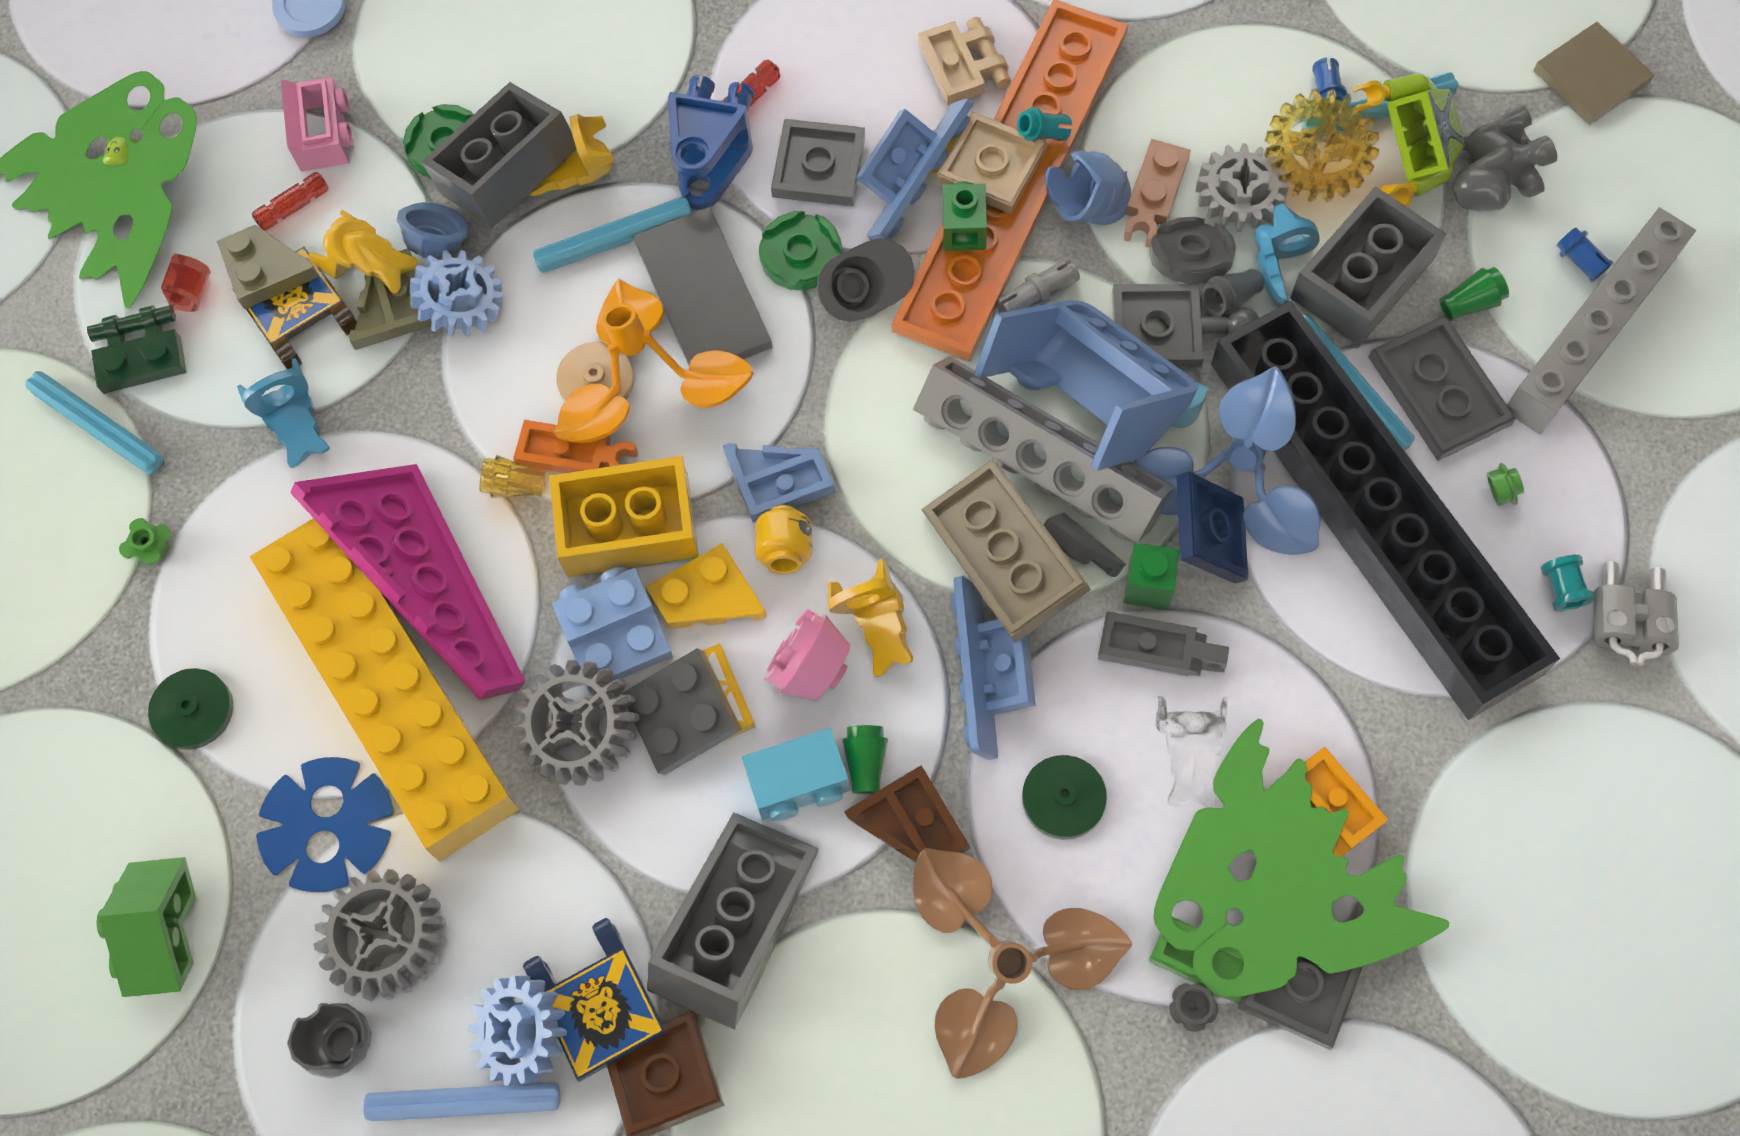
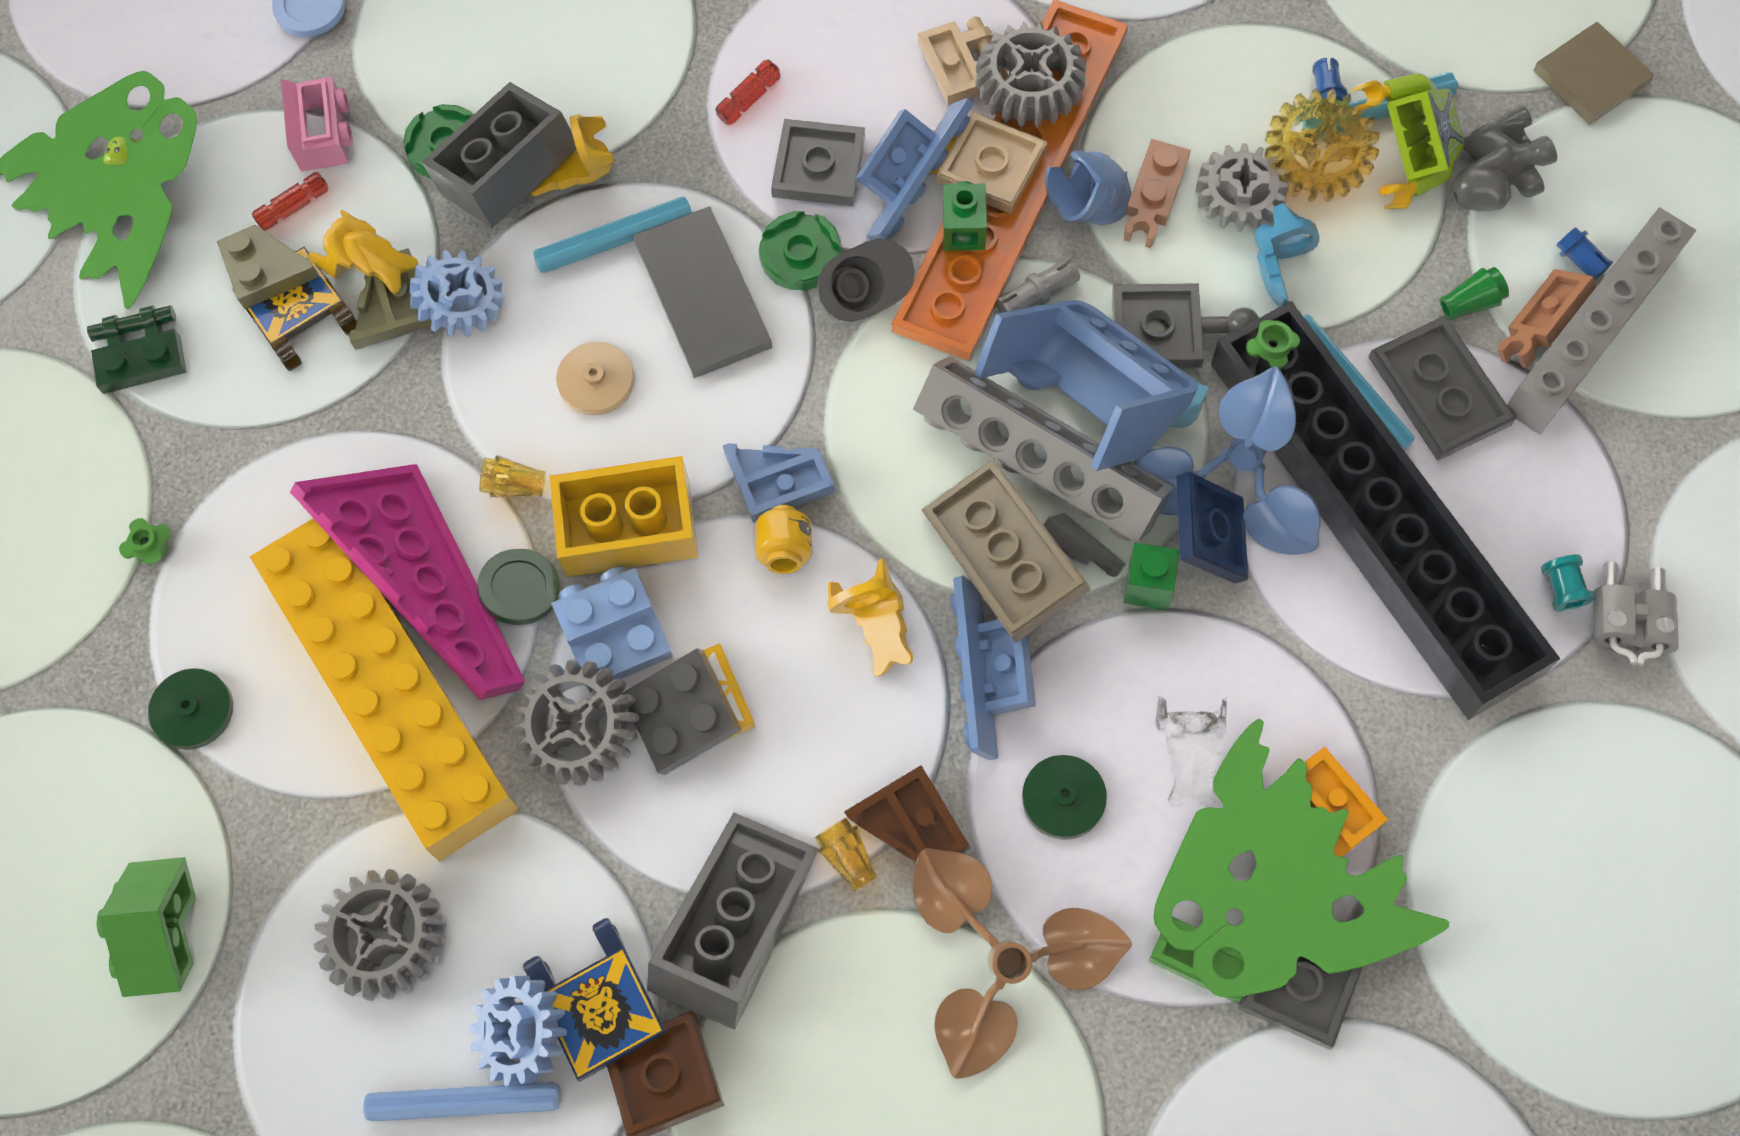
(94, 422): medium azure axle -> none
(185, 282): clear red brick -> none
(287, 412): dark azure hair -> none
(330, 1040): dark grey hair -> none
(357, 840): blue piece -> none
(431, 228): medium blue piece -> none
(518, 586): none -> piece
(544, 451): orange plate -> none
(626, 327): light orange plant -> none
(705, 592): yellow wing -> none
(709, 138): blue piece -> none
(796, 775): medium azure brick -> none
(809, 658): bright pink cone -> none
(846, 853): none -> clear yellow cone
(865, 757): green cone -> none
(1031, 89): none -> light grey gear
(1035, 124): teal pin -> none
(1159, 646): dark grey hinge -> none
(1192, 250): dark grey tile -> none
(1193, 1020): dark grey plate -> none
(1230, 291): dark grey cone -> none
(1273, 332): none -> bright green plate
(1367, 266): dark grey brick -> none
(1505, 484): bright green plate -> none
(1546, 315): none -> nougat plate

